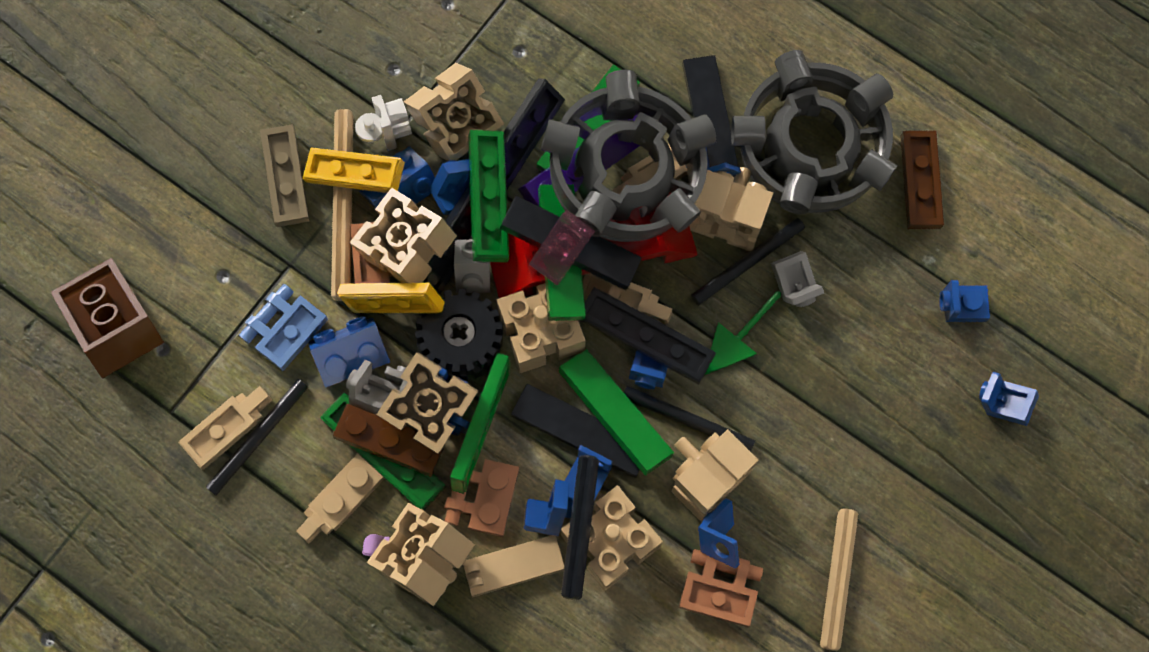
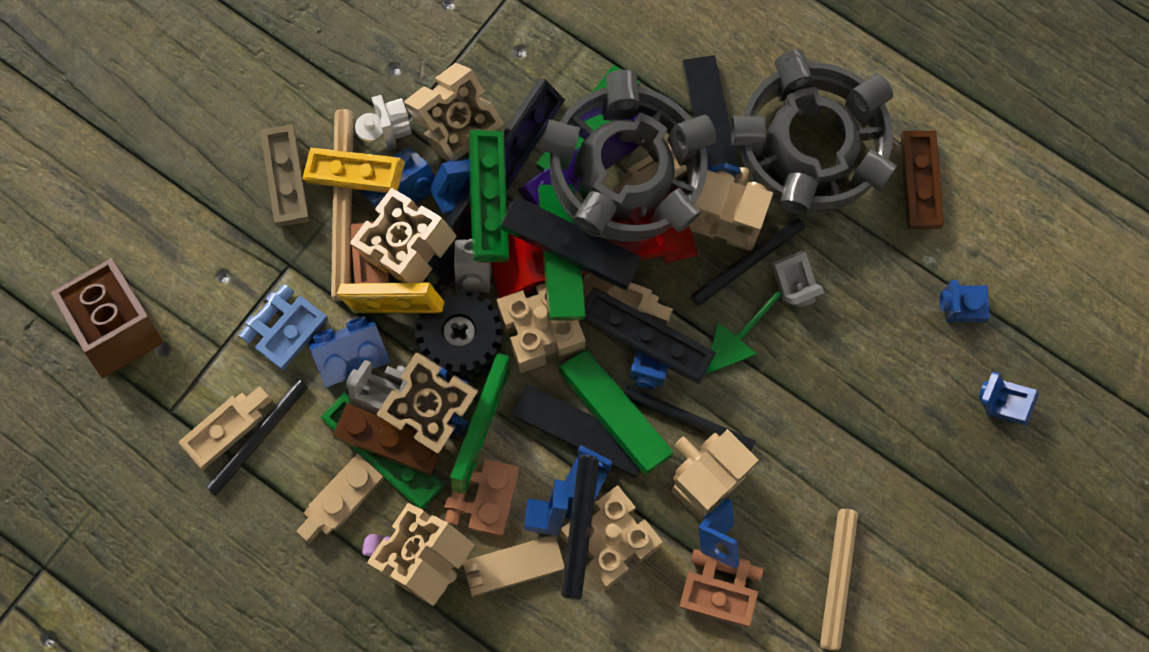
(562, 247): clear pink plate -> none

